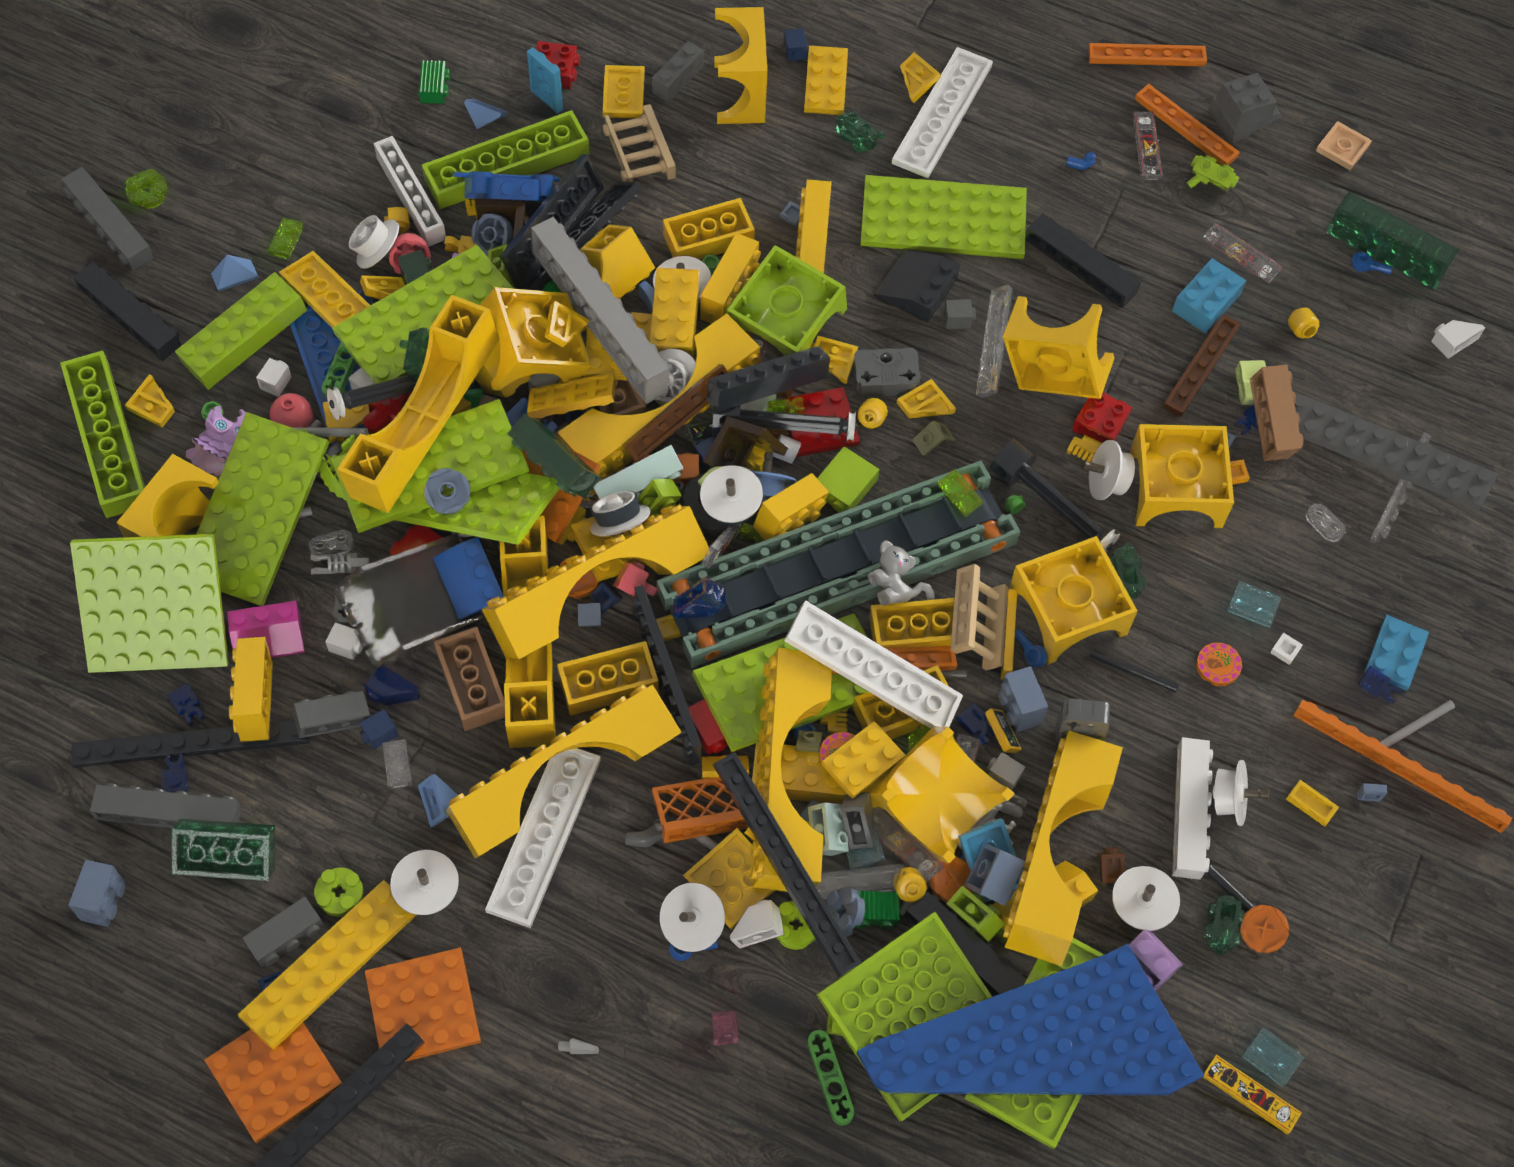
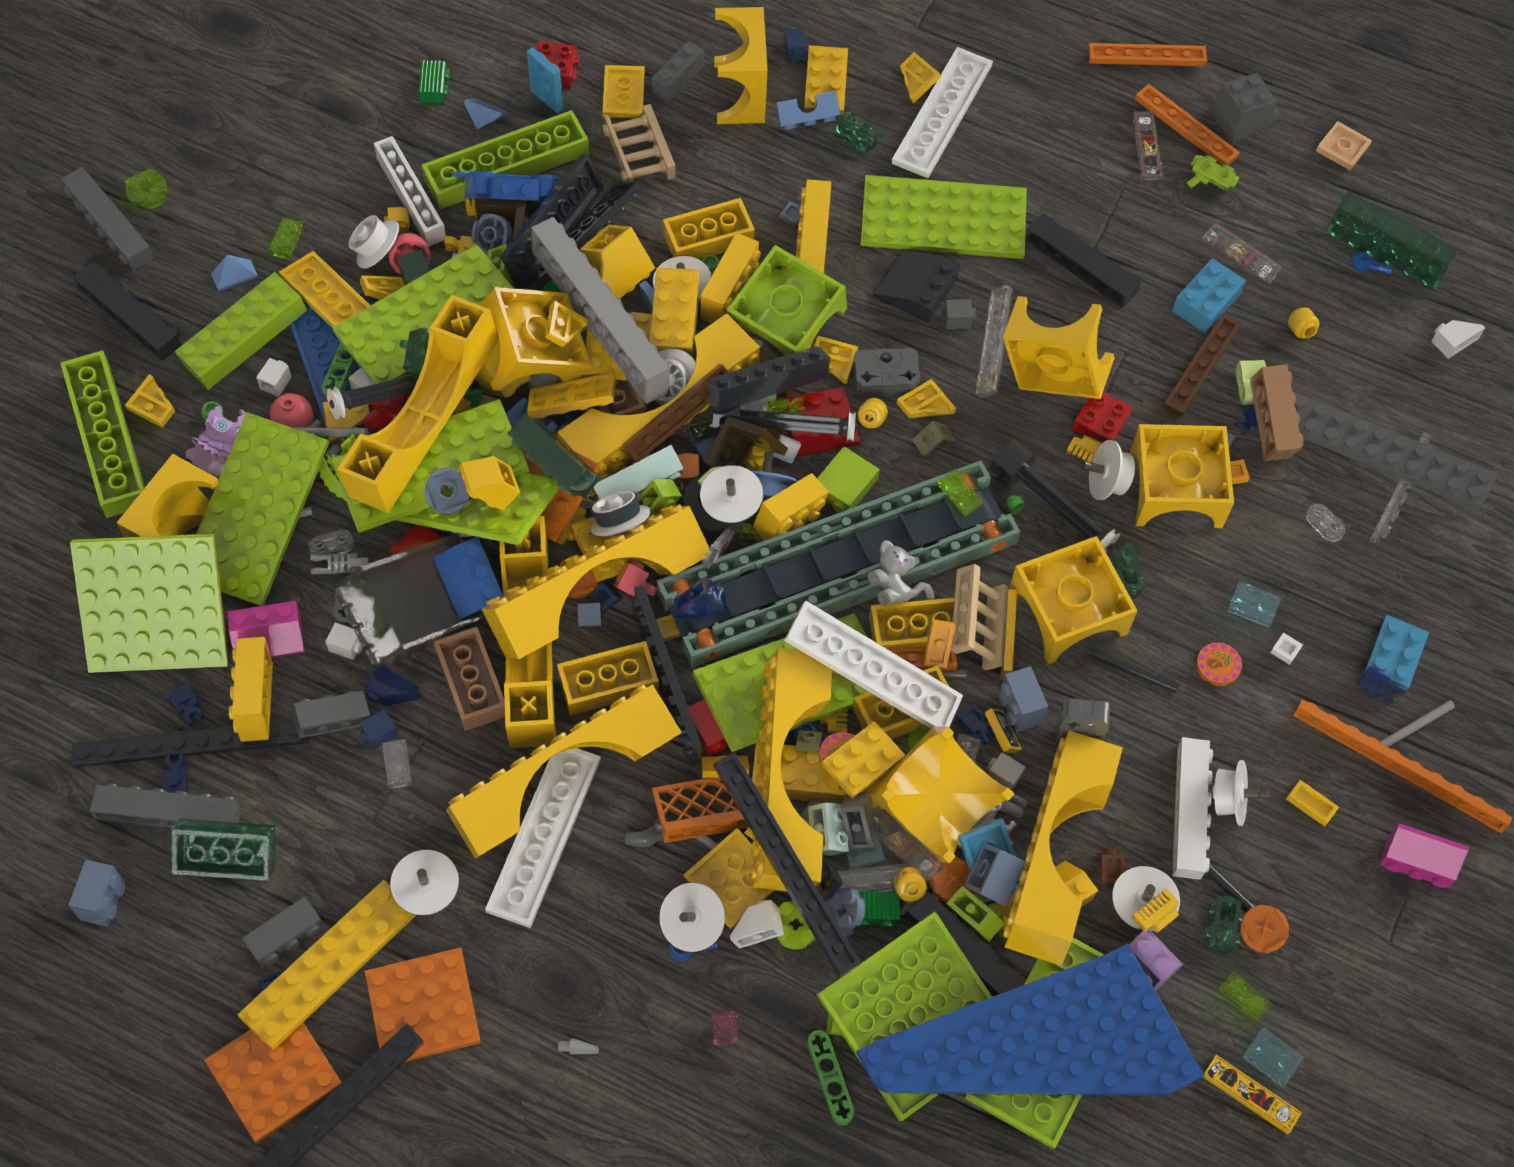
(332, 880): lime plate -> none
(435, 798): medium blue slope -> none
(490, 481): none -> yellow slope
(825, 108): none -> medium blue arch
(829, 883): none -> black plate
(939, 643): none -> light orange plate
(1034, 654): blue plate -> none
(1081, 164): blue arm -> none
(1160, 915): none -> yellow piece
(1244, 996): none -> clear neon green plate
(1372, 792): sand blue tile -> none
(1423, 855): none -> dark pink slope

